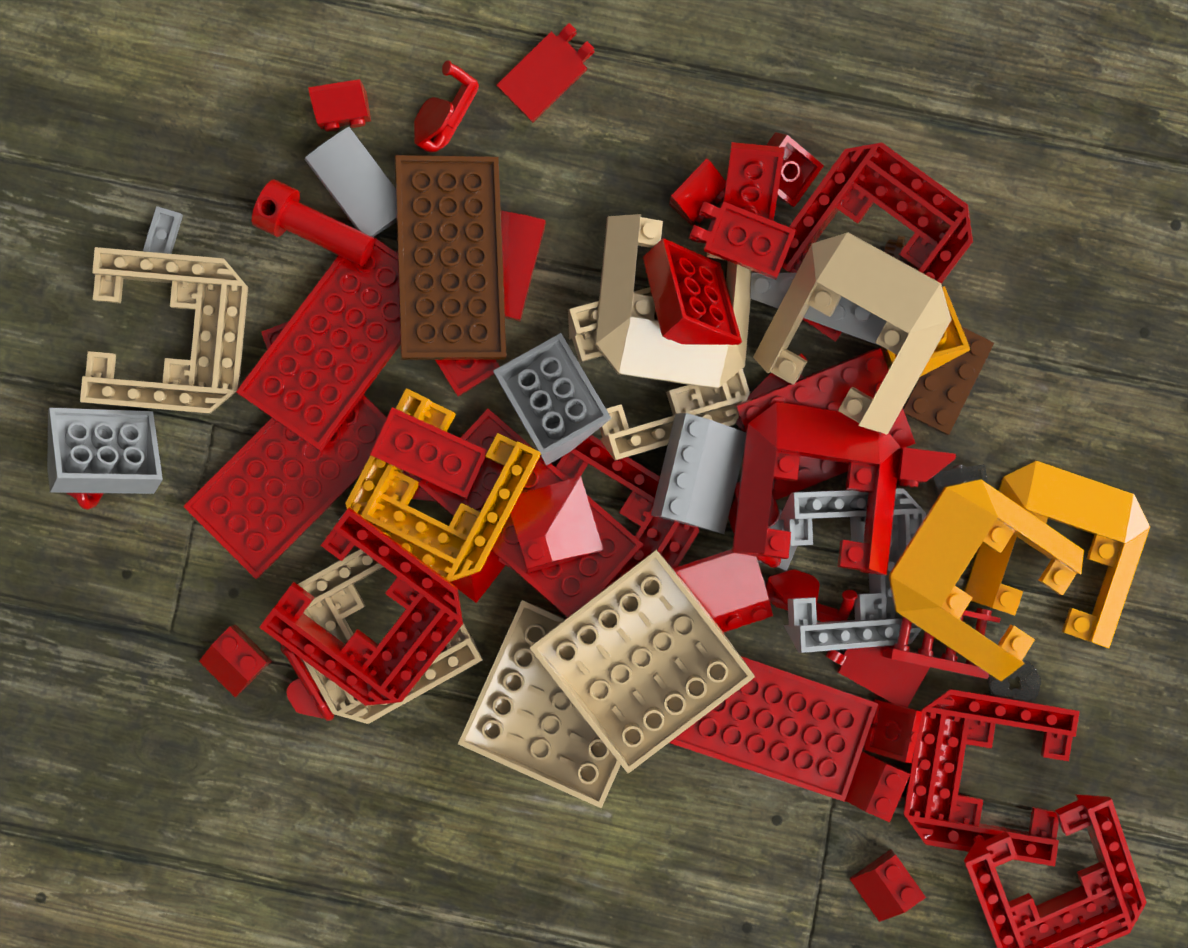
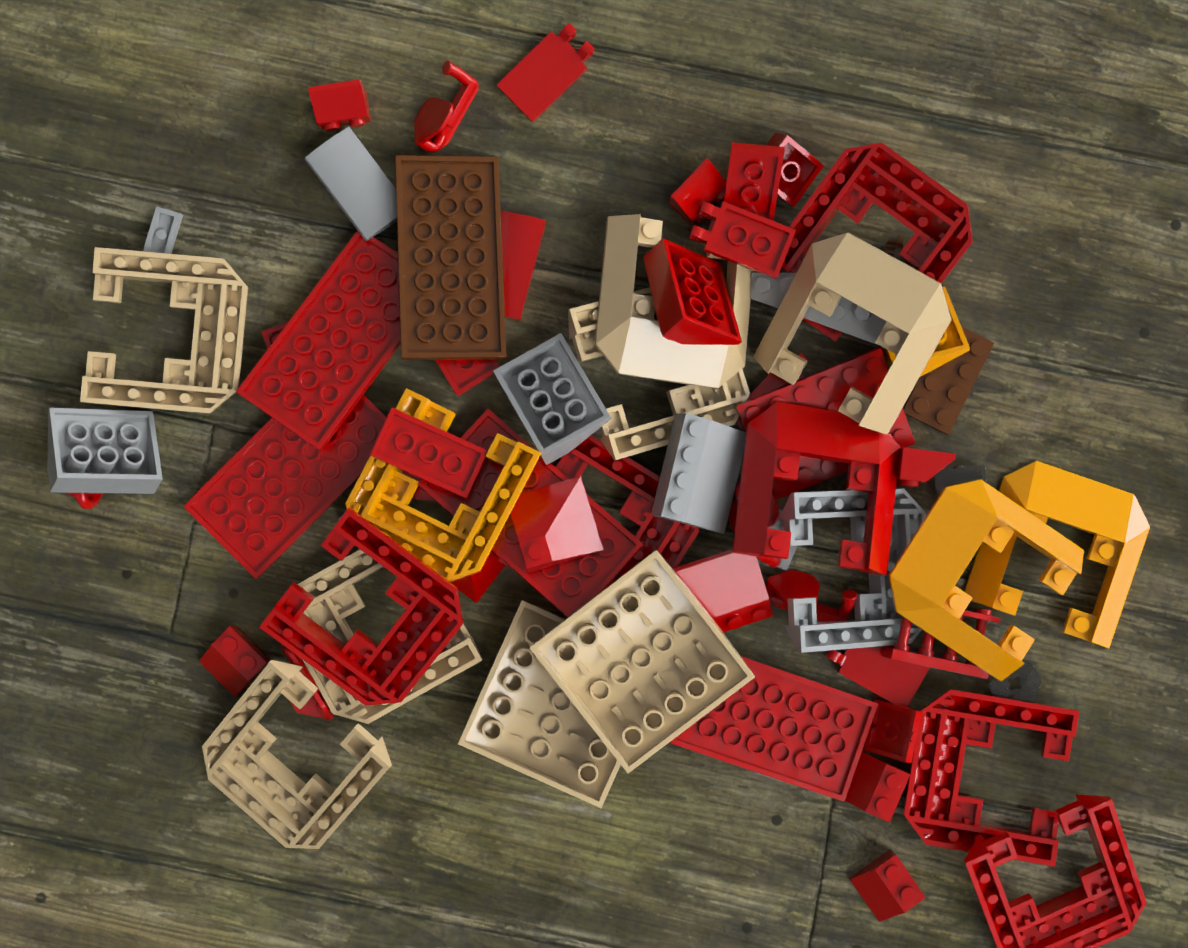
(269, 791): none -> tan slope
(280, 210): red piece -> none

